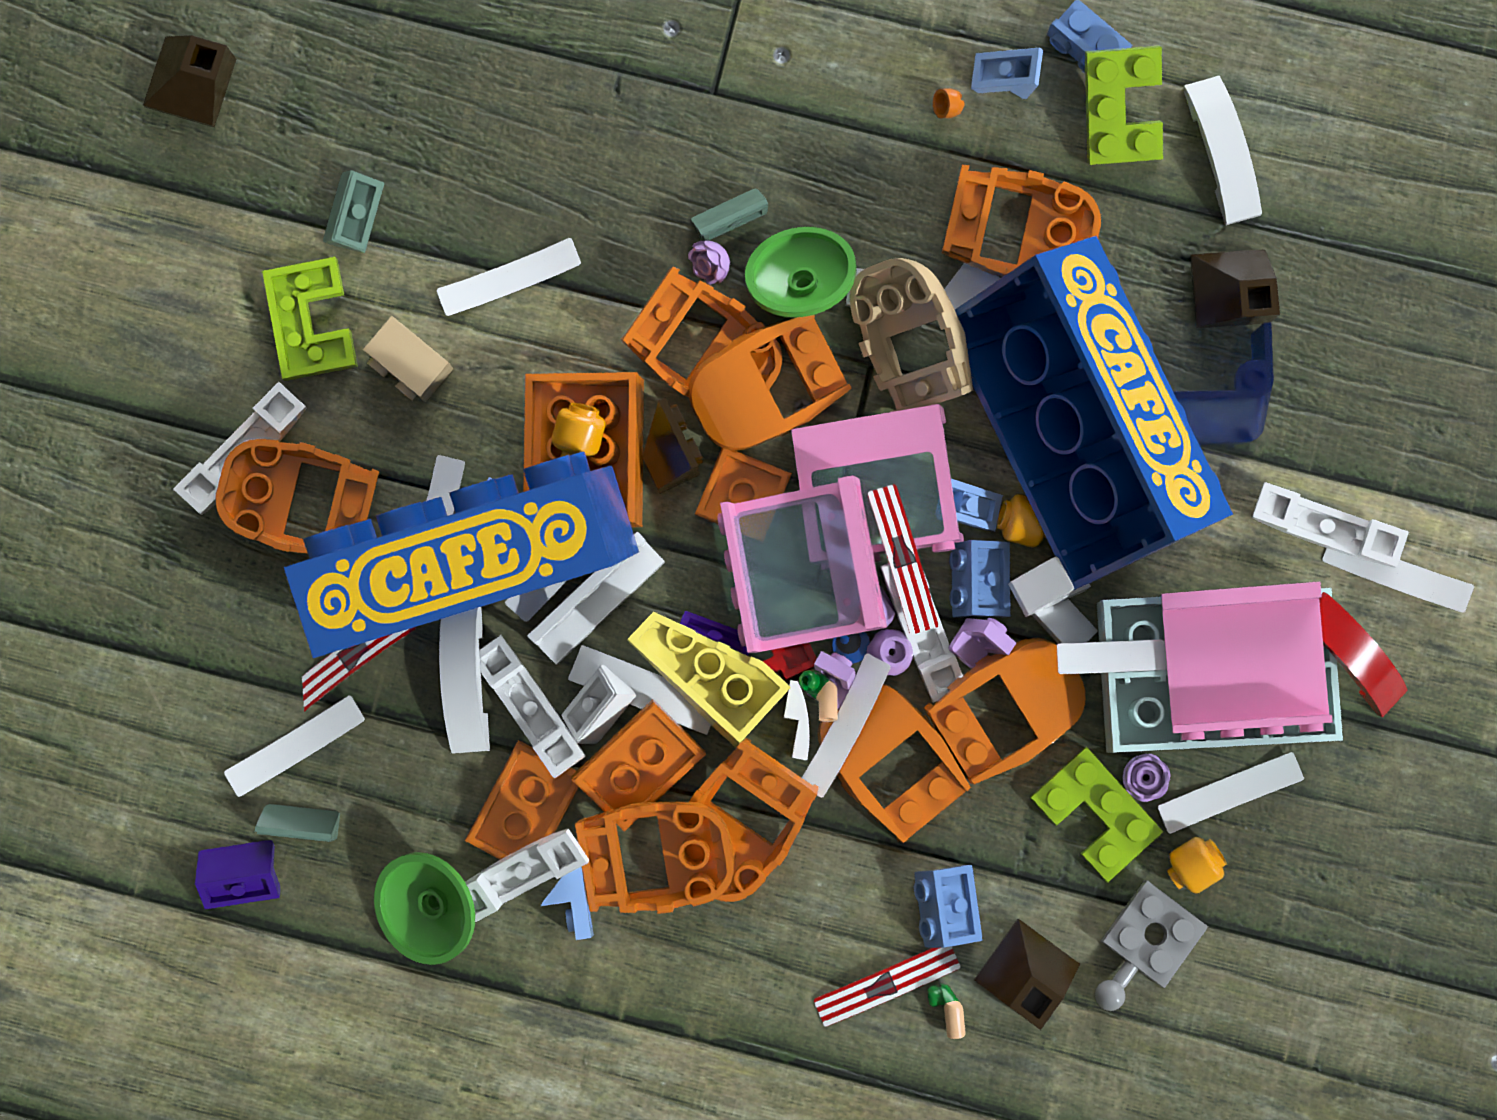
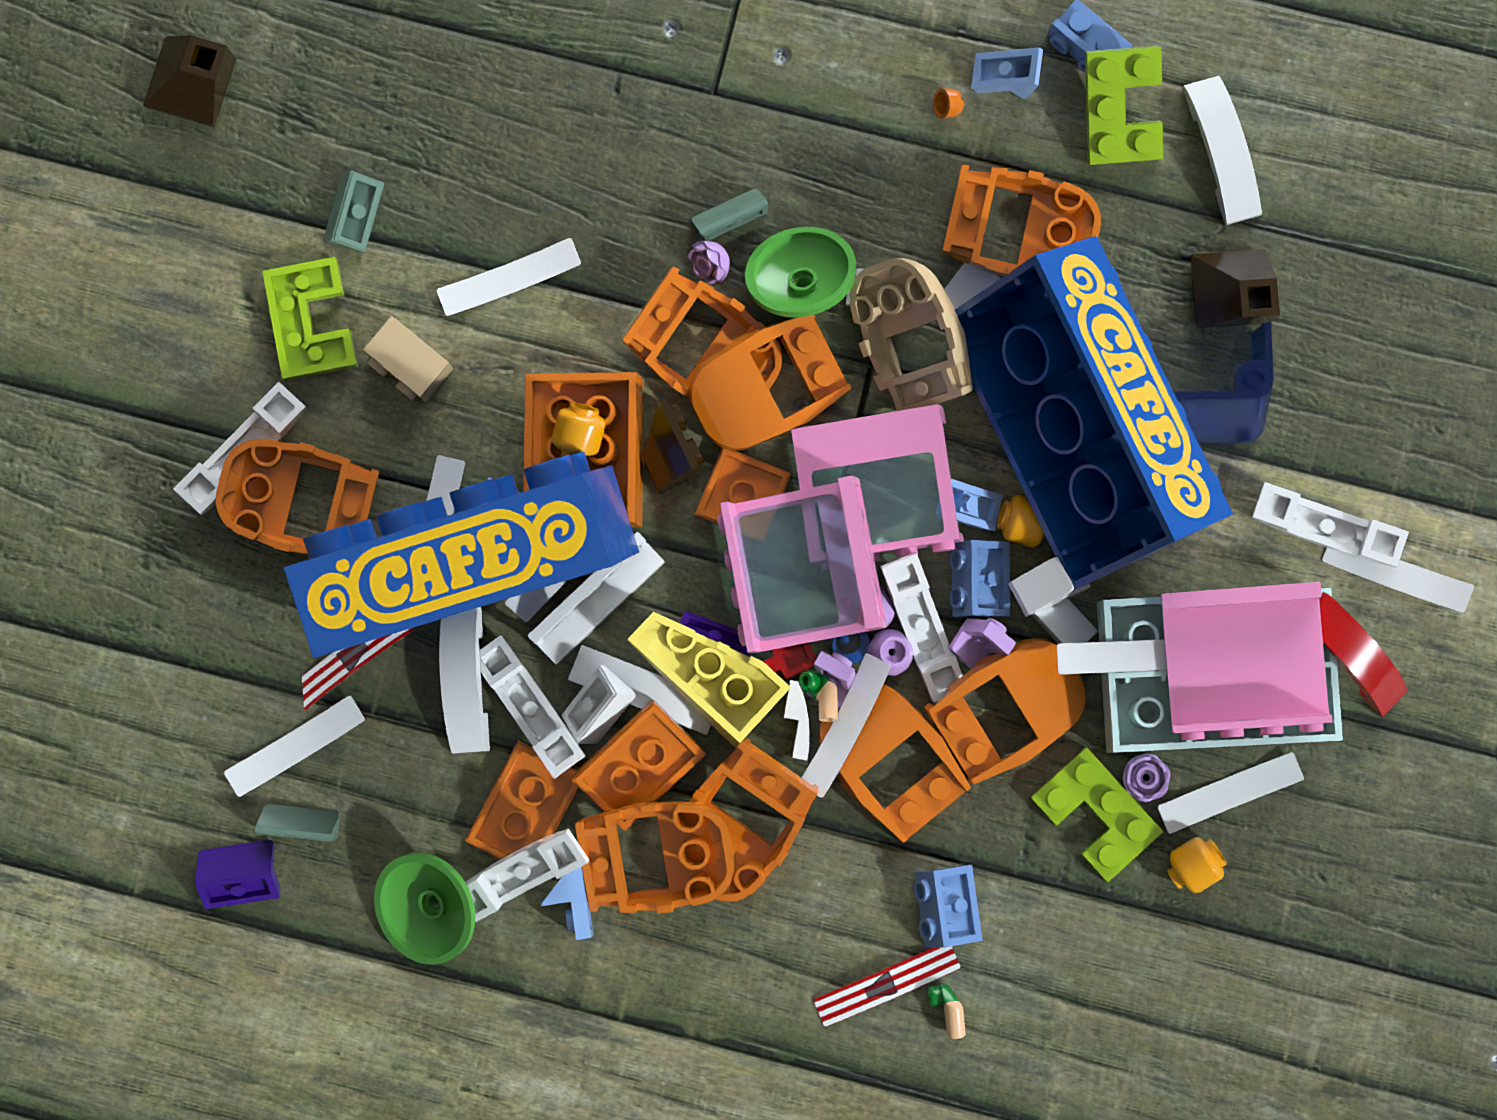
(903, 559): sticker -> none
(1028, 974): dark brown slope -> none
(1128, 940): light grey plate -> none

